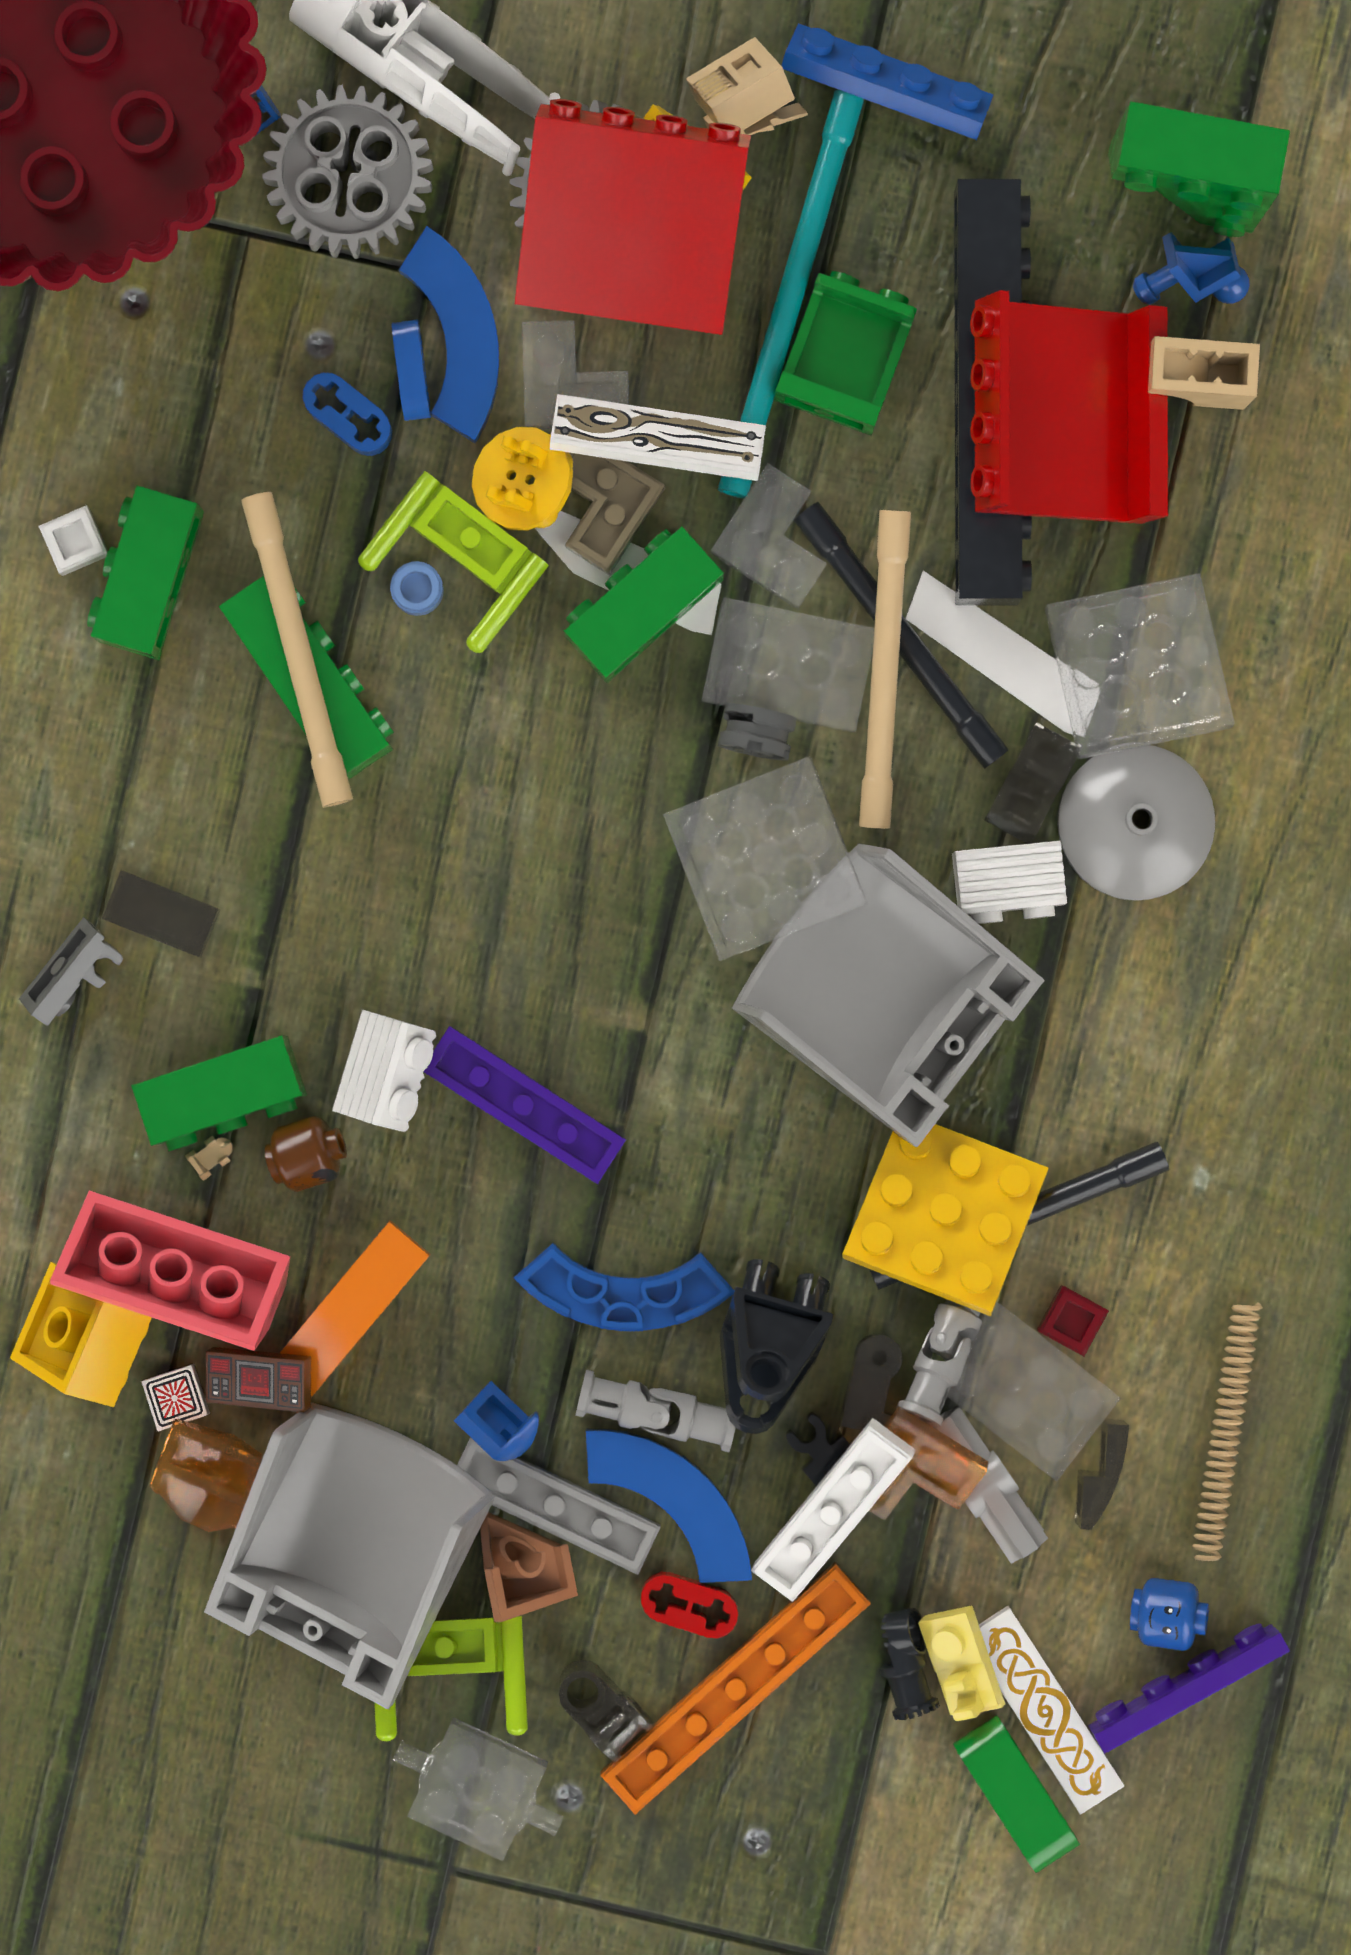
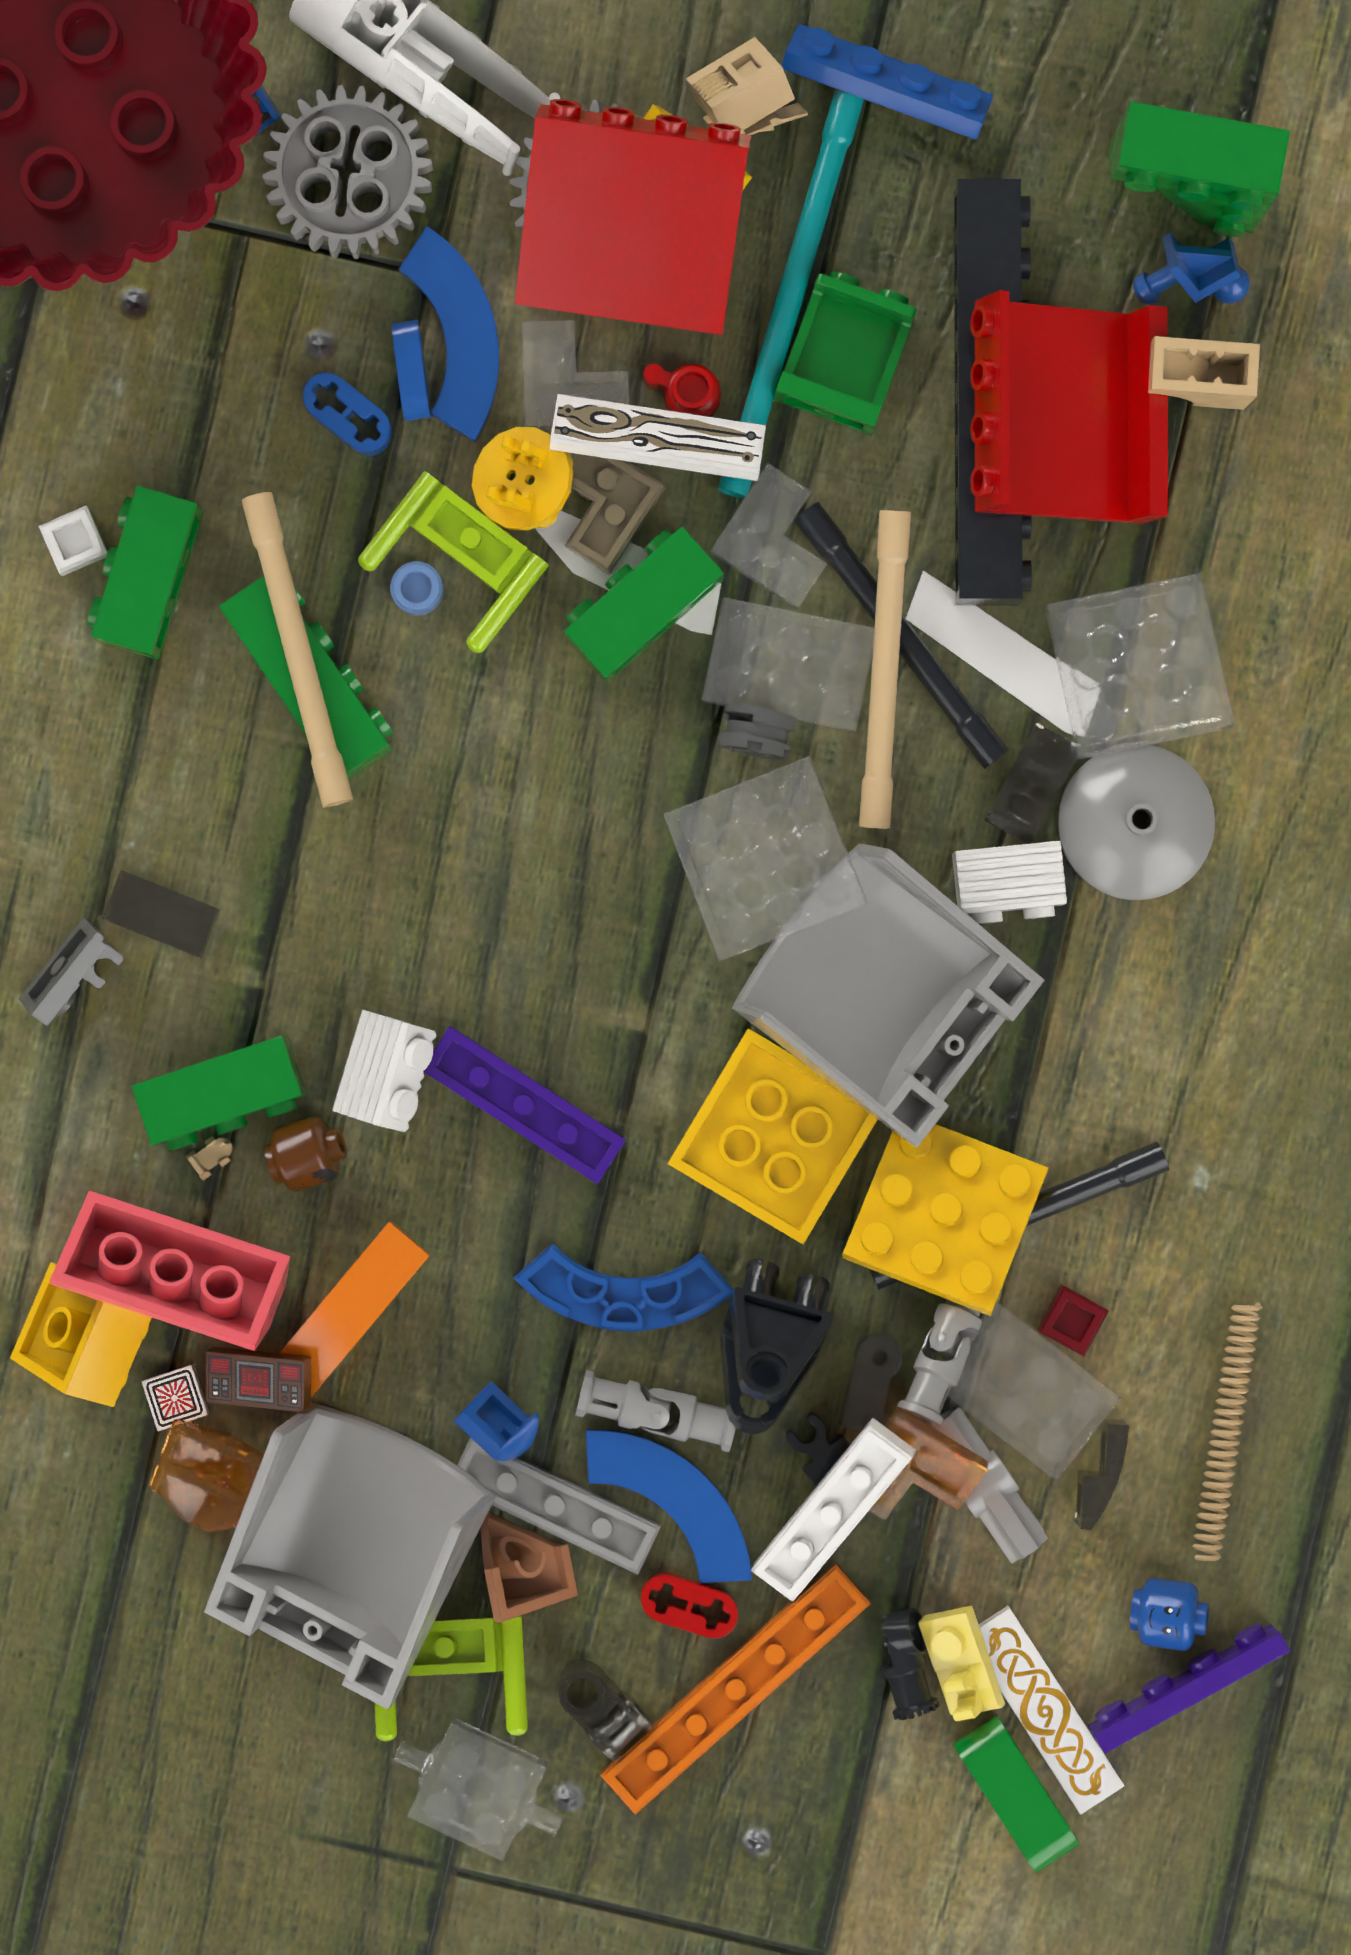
(687, 389): none -> red piece
(773, 1137): none -> yellow plate

